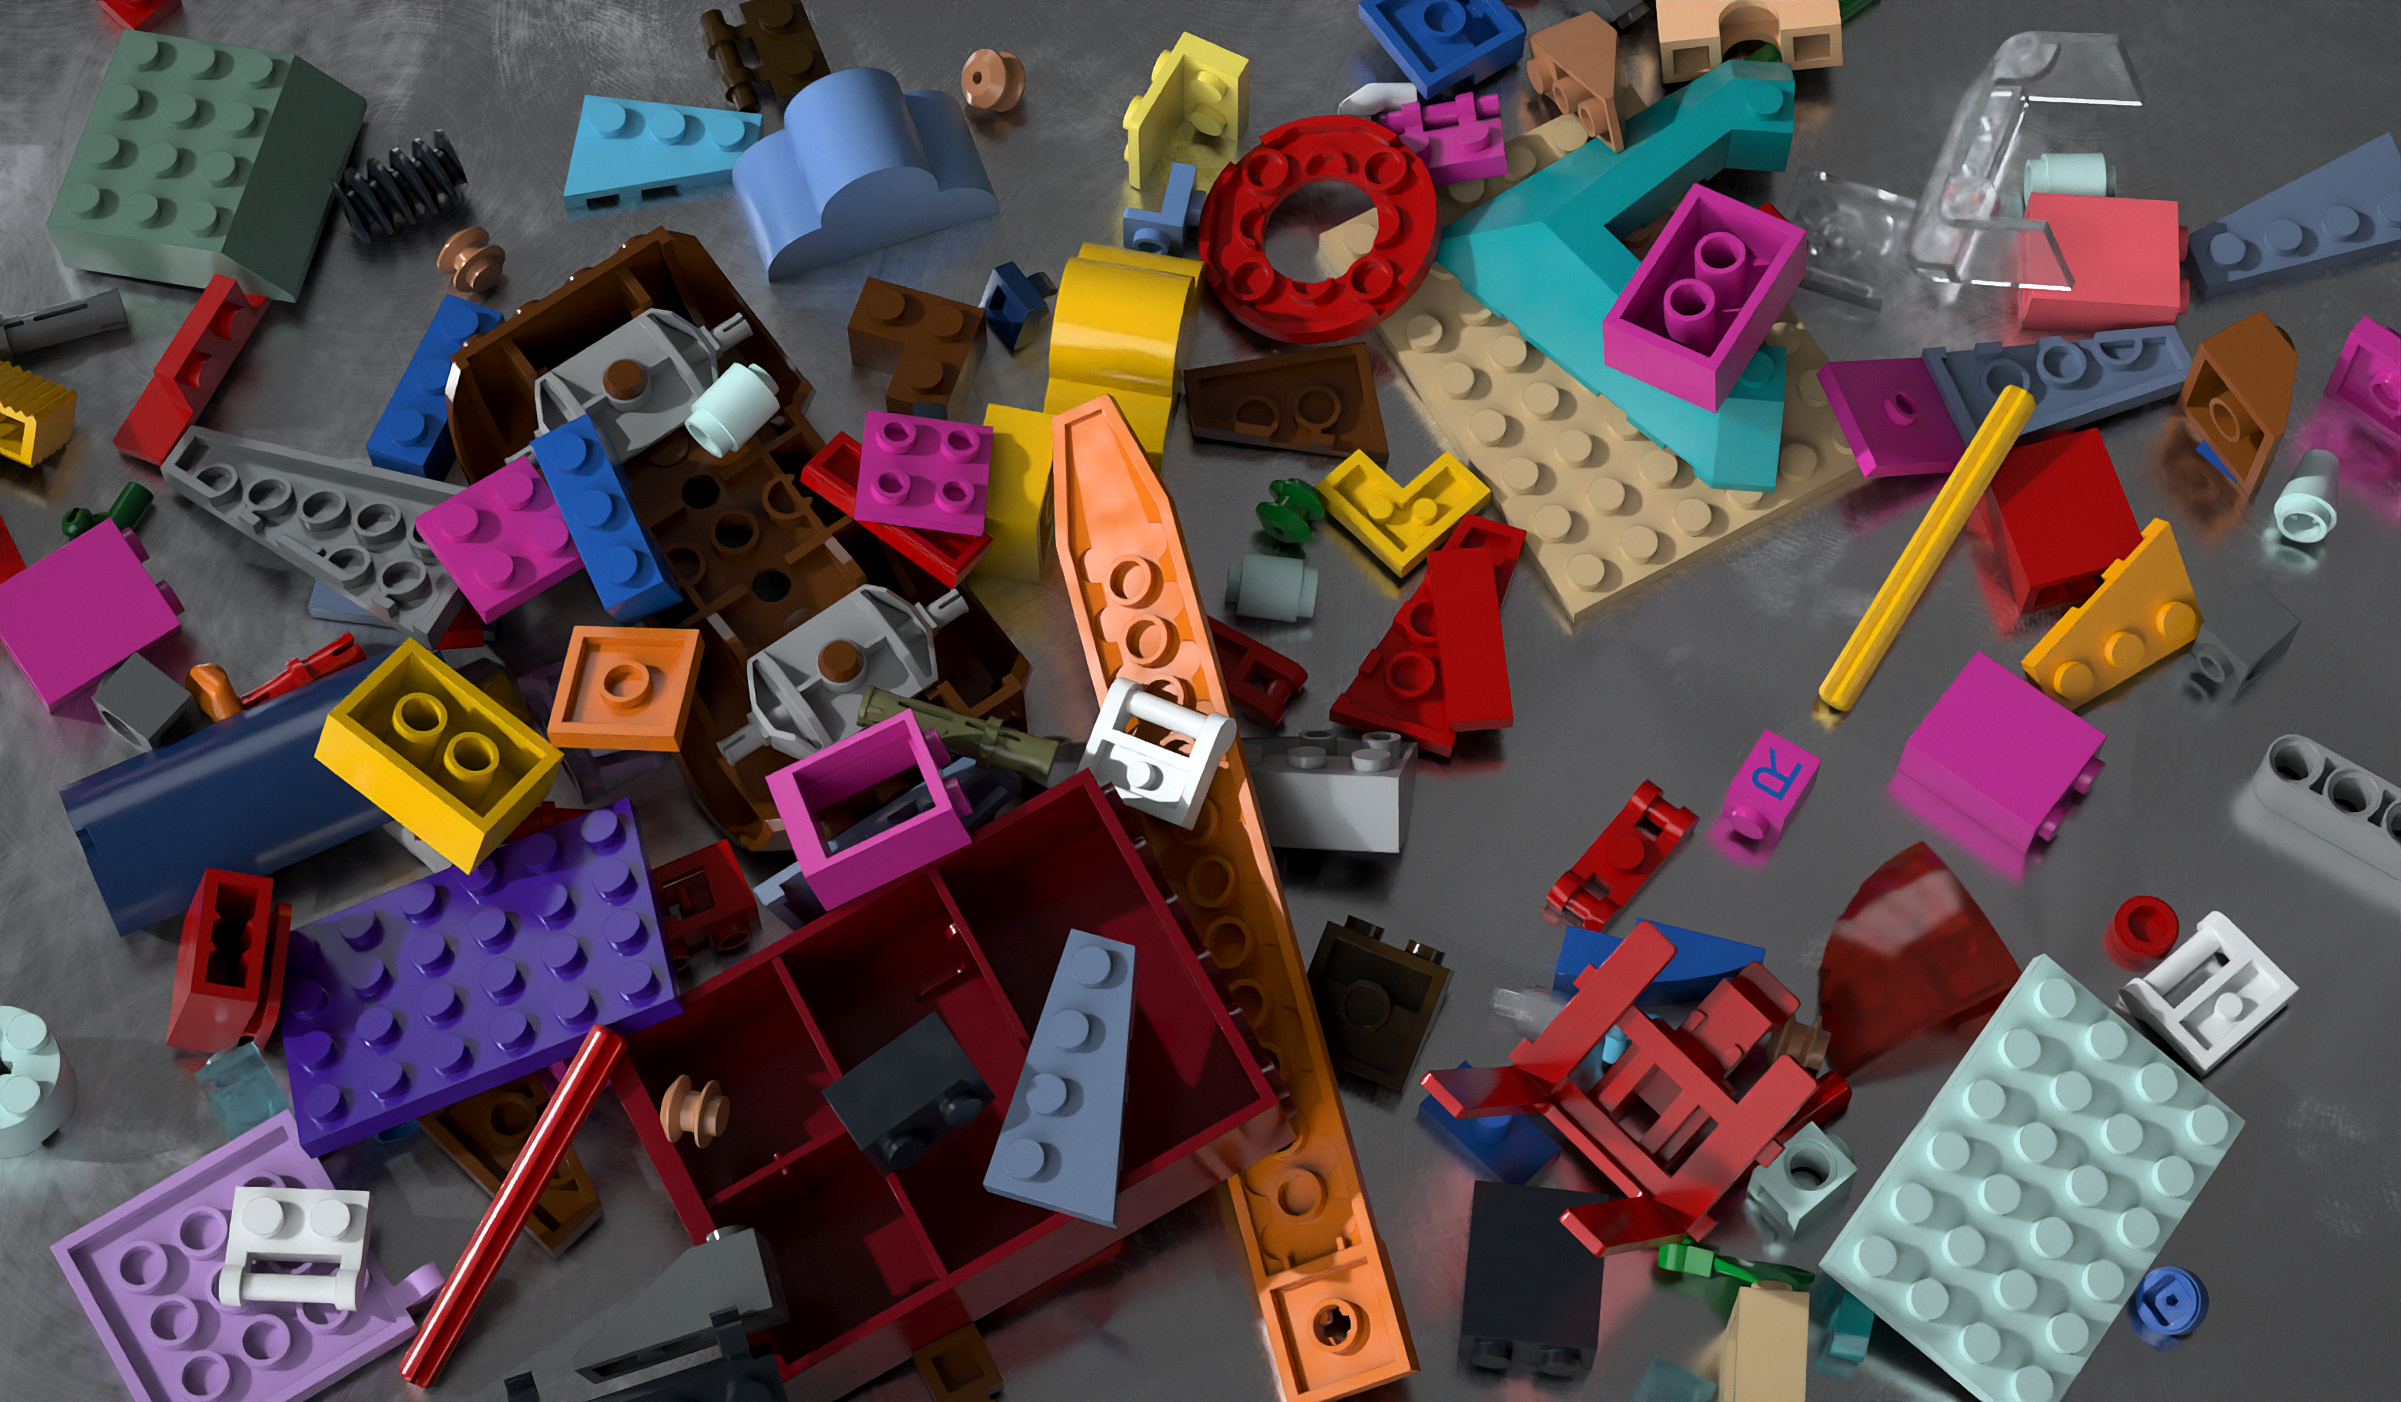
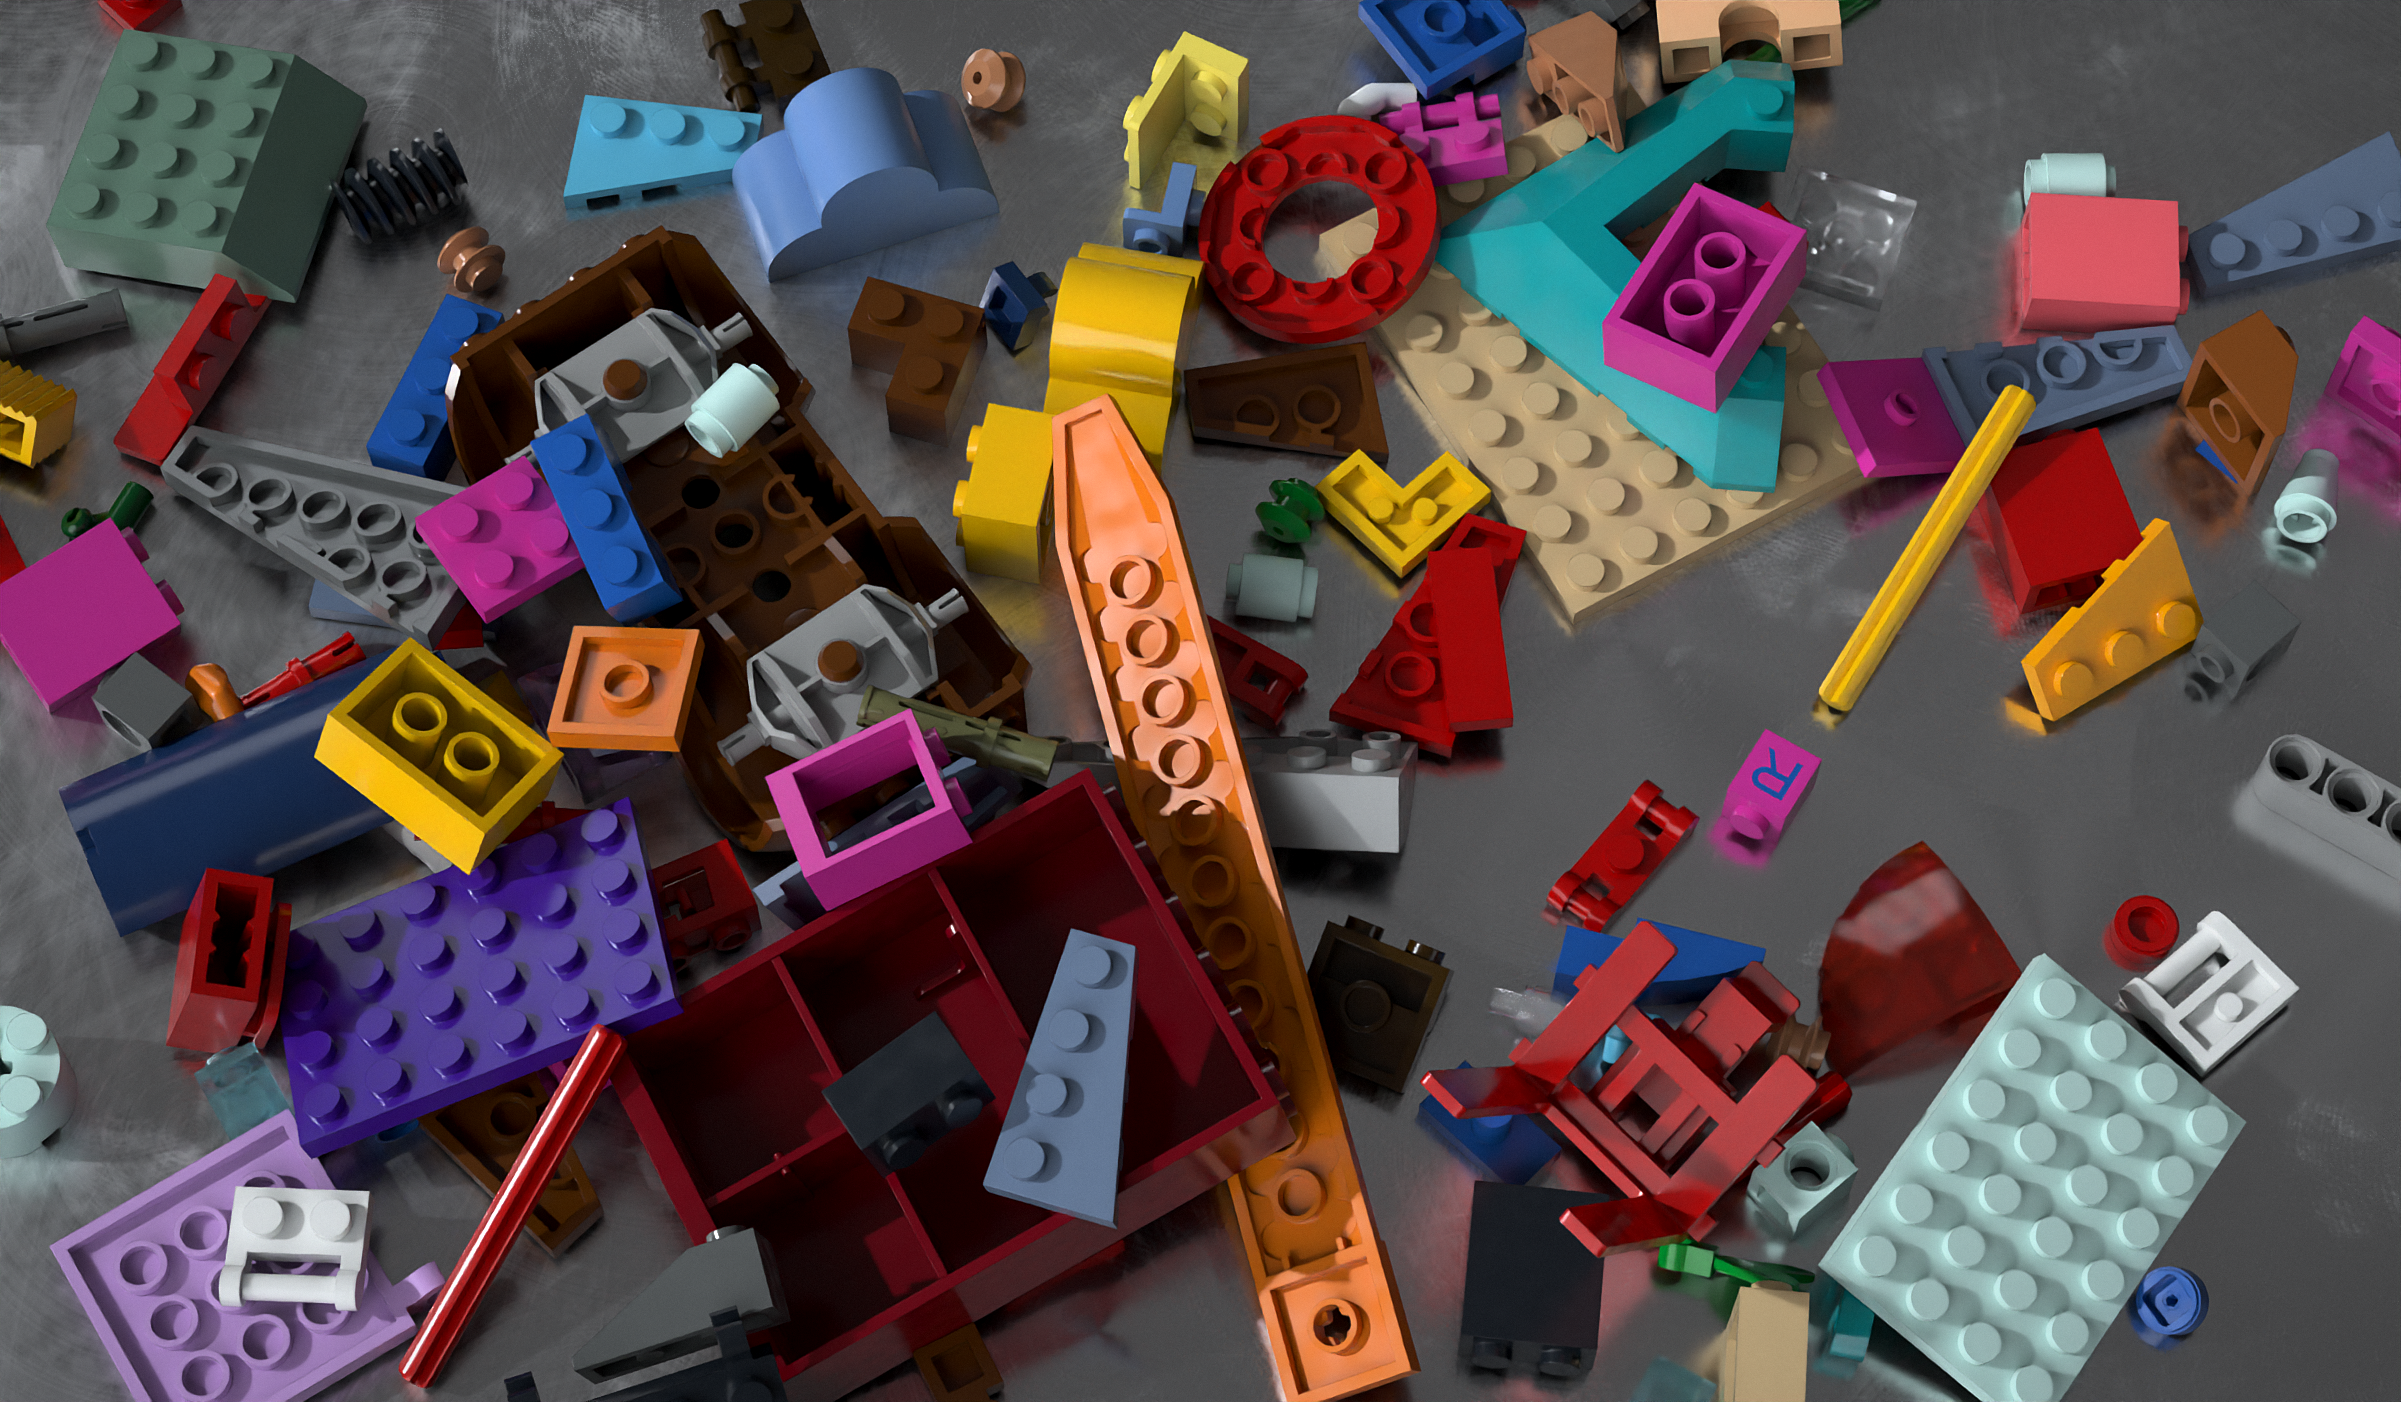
(694, 1111): nougat wheel -> none
(924, 470): dark pink plate -> none
(943, 554): red tile -> none
(1148, 774): white plate -> none
(1956, 220): clear windscreen -> none
(2004, 753): dark pink brick -> none

